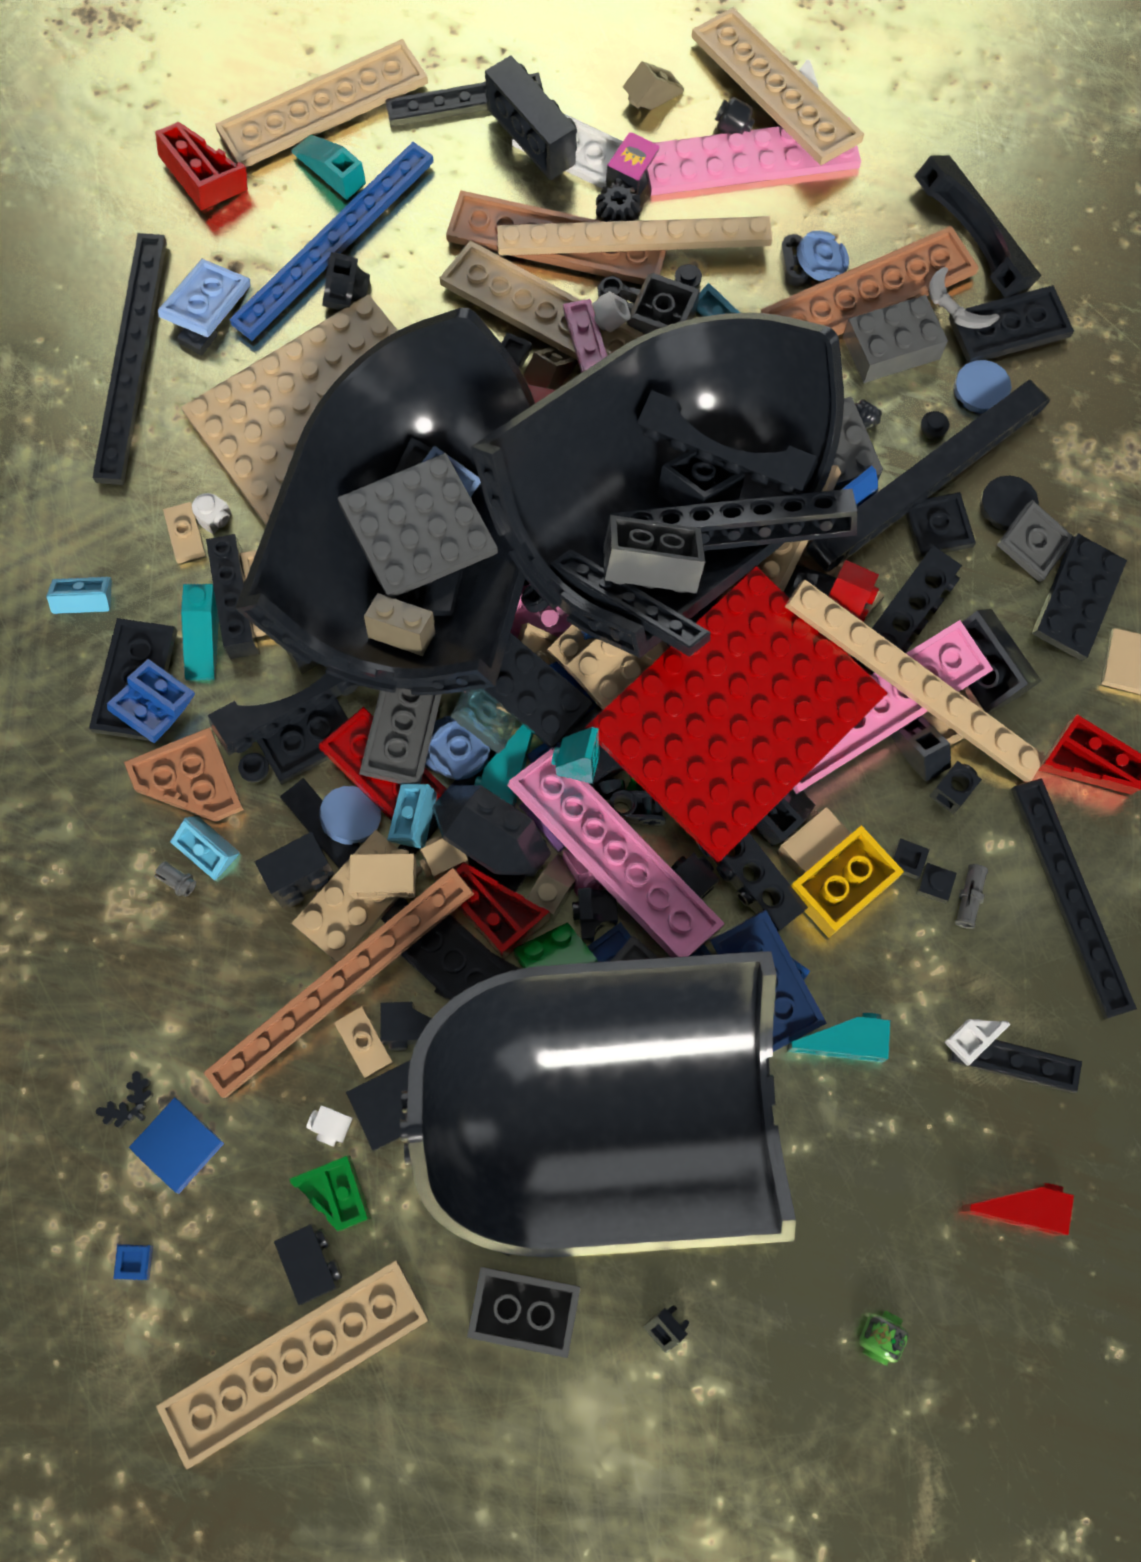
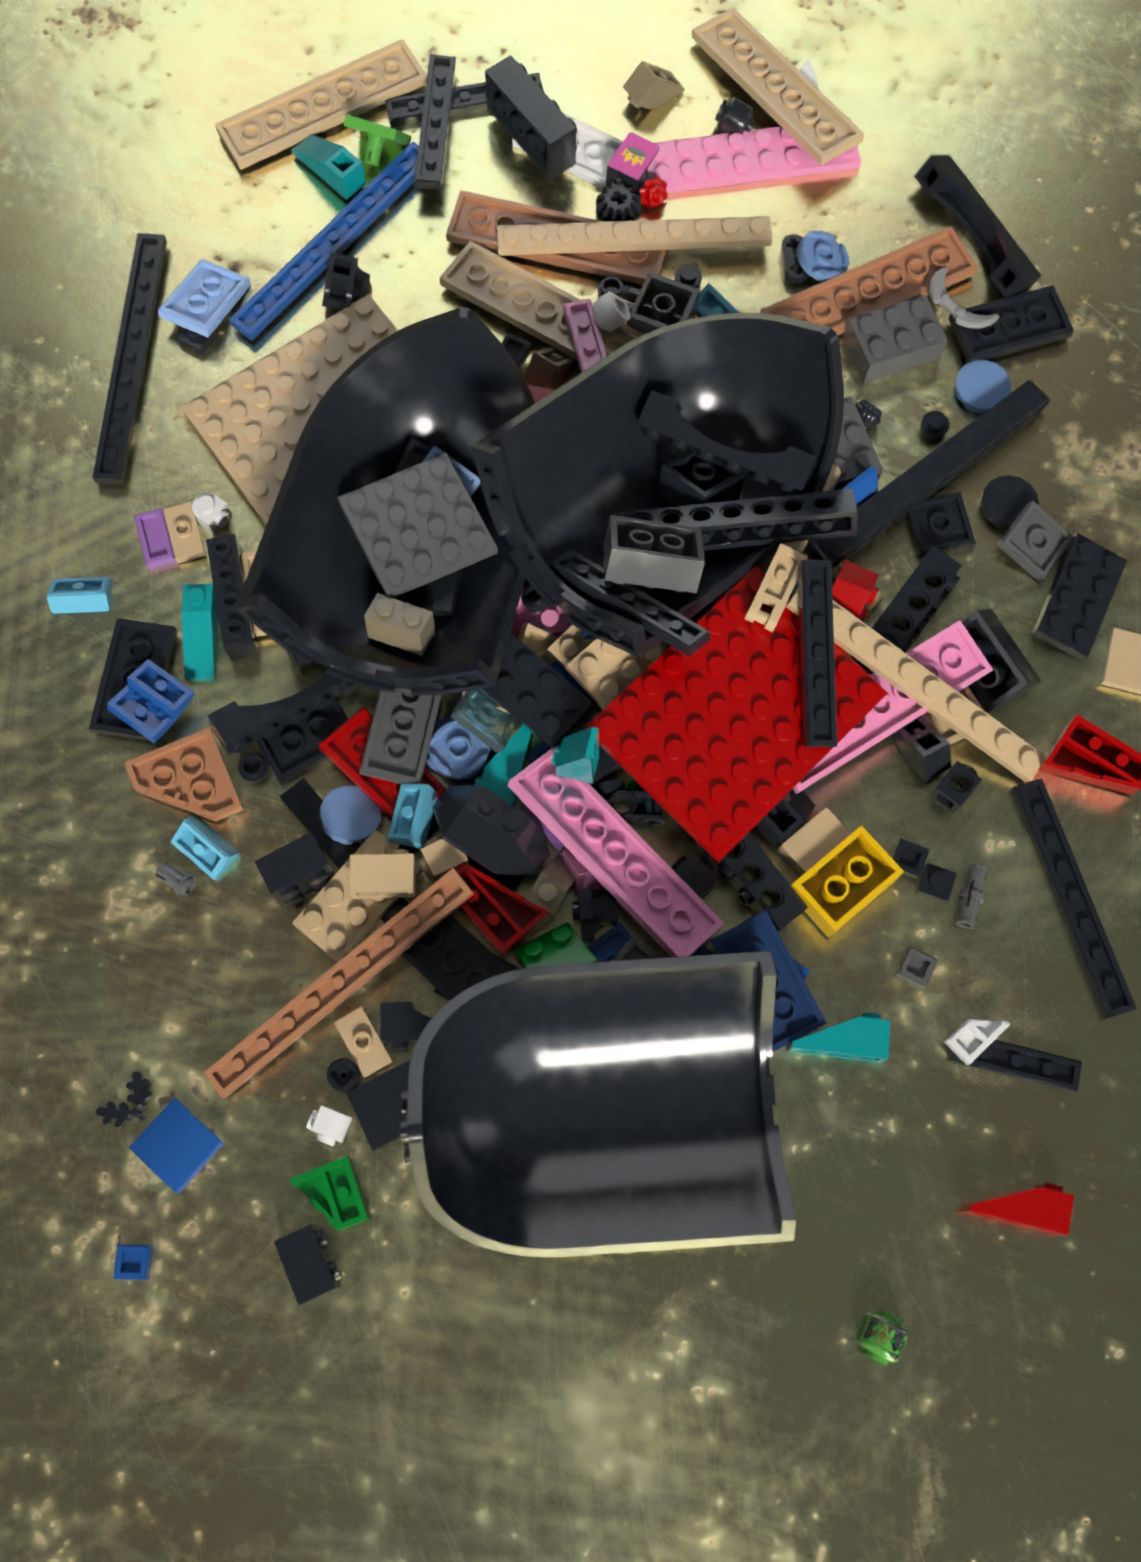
(154, 538): none -> medium lavender tile
(198, 167): red wedge -> none
(291, 1364): tan plate -> none
(343, 1074): none -> black tile
(377, 135): none -> bright green tile
(435, 122): none -> black tile
(524, 1312): dark grey brick -> none
(653, 193): none -> red plant
(666, 1329): black tile -> none
(776, 587): none -> tan plate
(817, 654): none -> black tile
(916, 967): none -> dark grey tile

